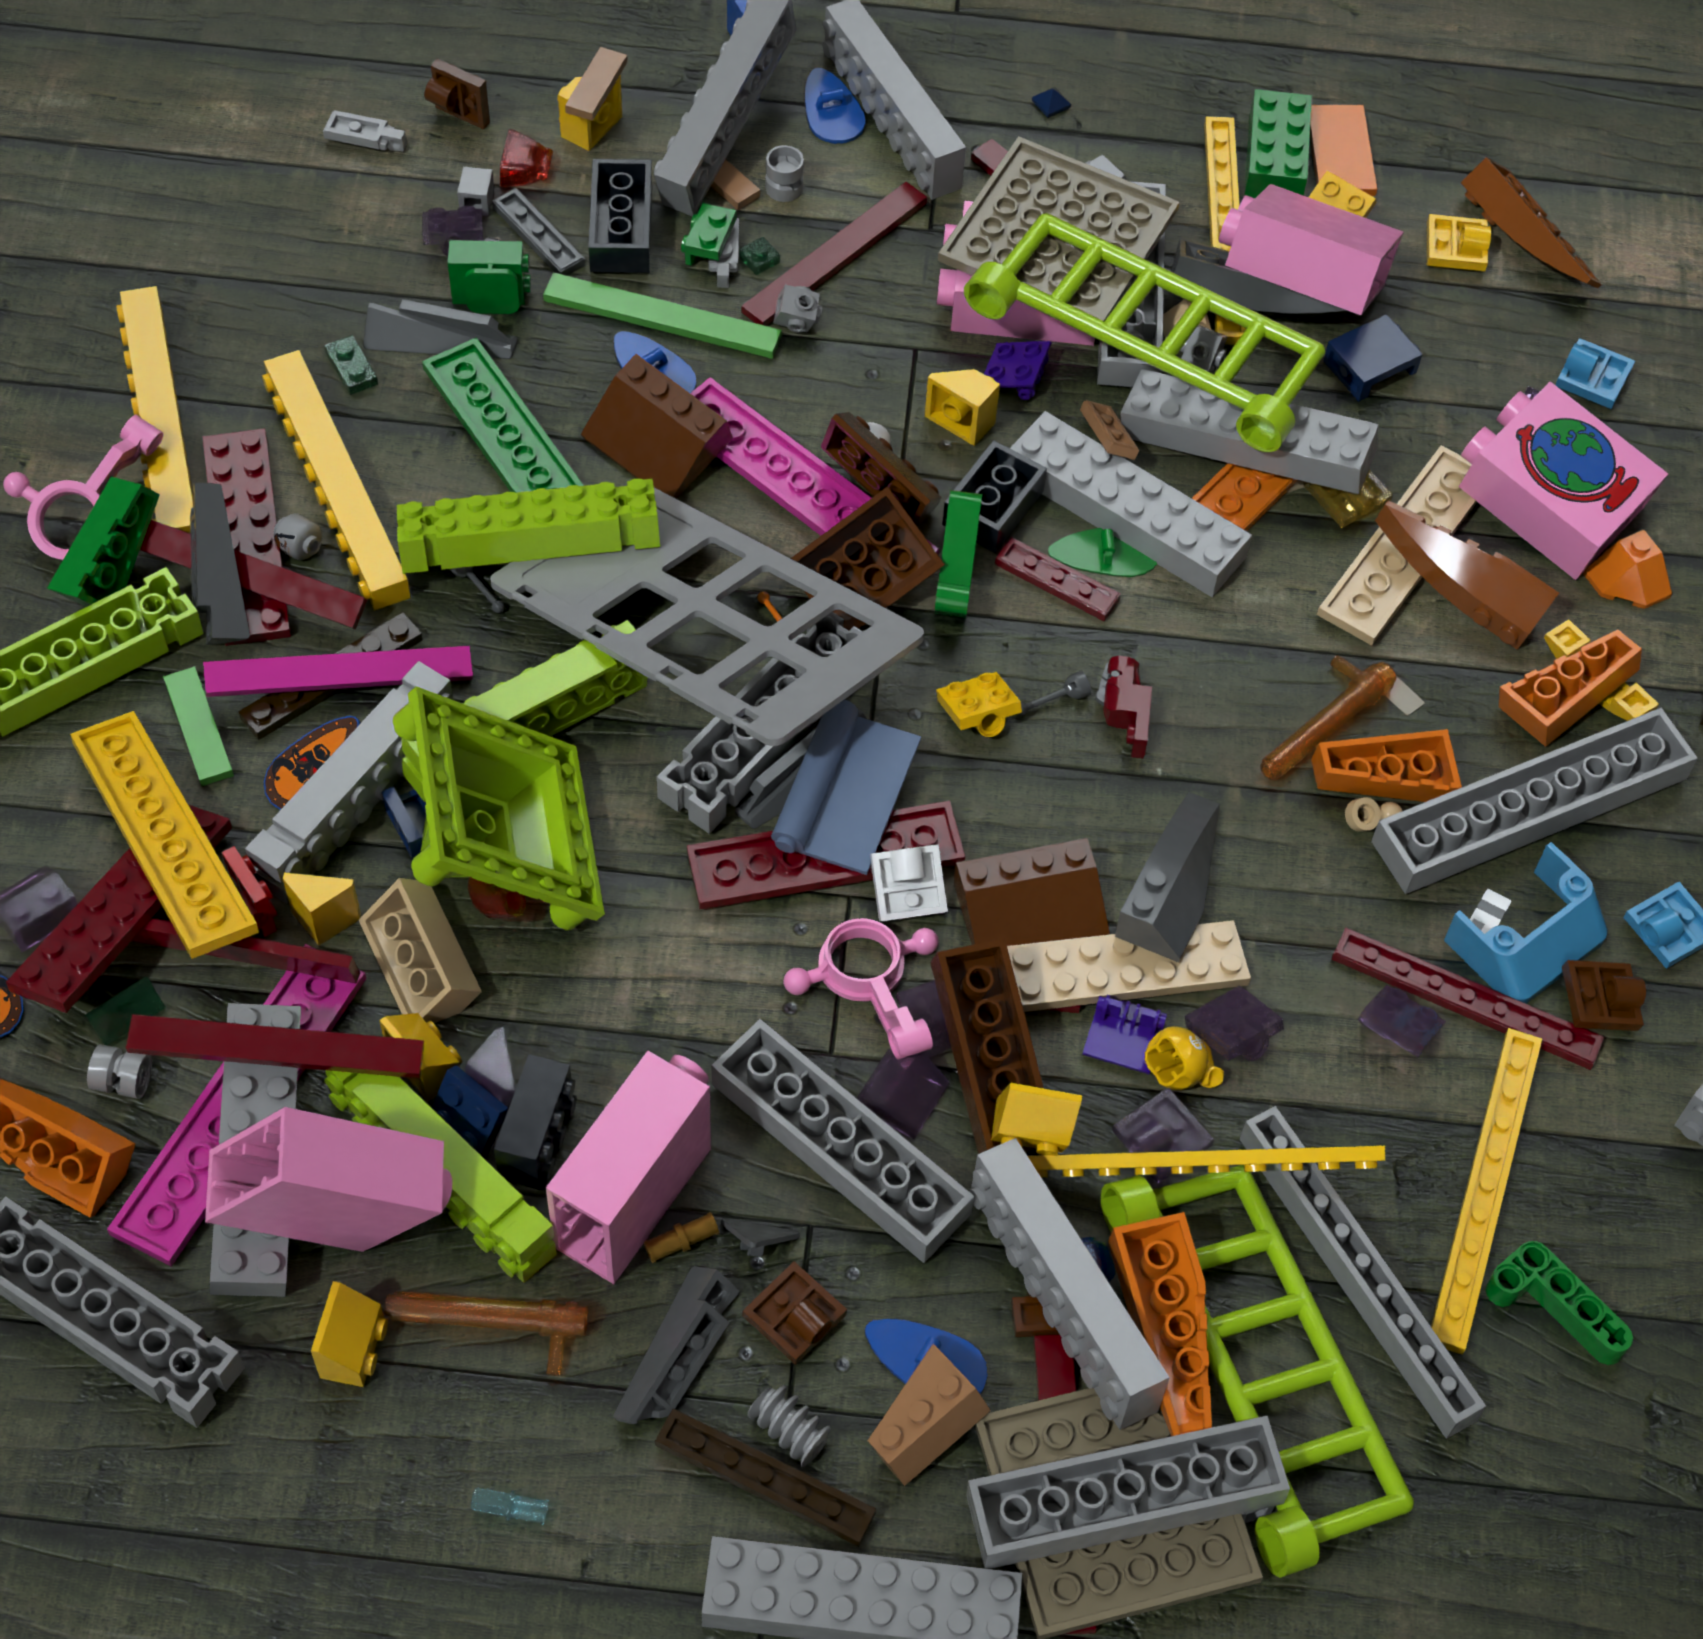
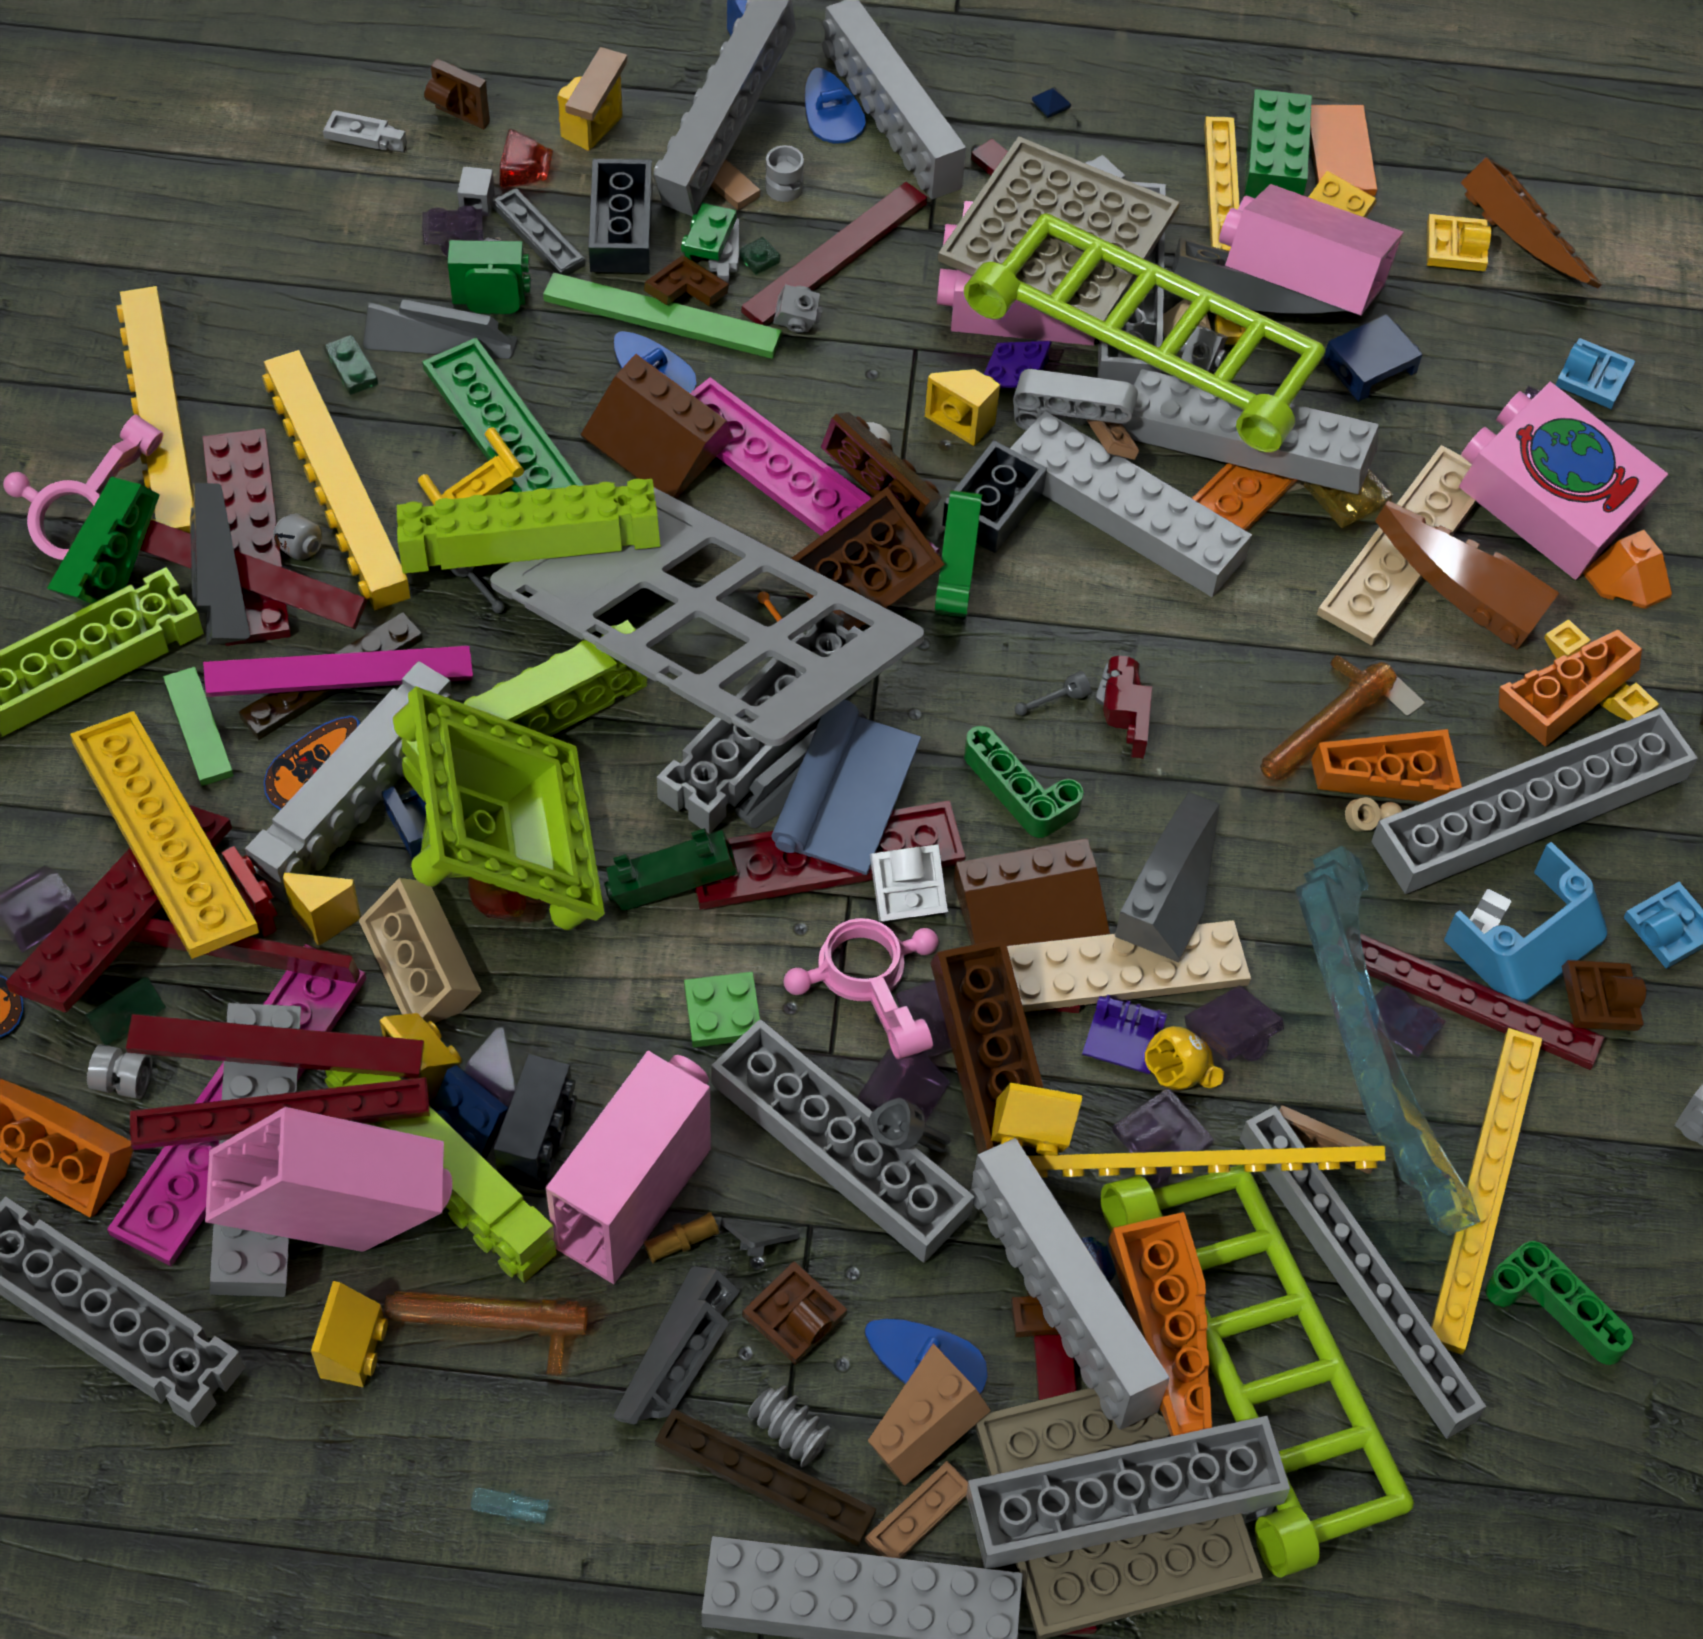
(229, 1117): none -> dark red tile
(486, 480): none -> yellow plate
(670, 870): none -> dark green brick
(684, 277): none -> reddish brown plate
(720, 1008): none -> bright green plate
(903, 1125): none -> dark grey piece
(919, 1513): none -> medium nougat tile
(980, 703): yellow plate -> none
(987, 752): none -> green beam
(1057, 579): tile -> none
(1072, 397): none -> light grey beam
(1100, 553): green shield -> none
(1319, 1135): none -> medium nougat tile
(1332, 919): none -> clear light blue arch

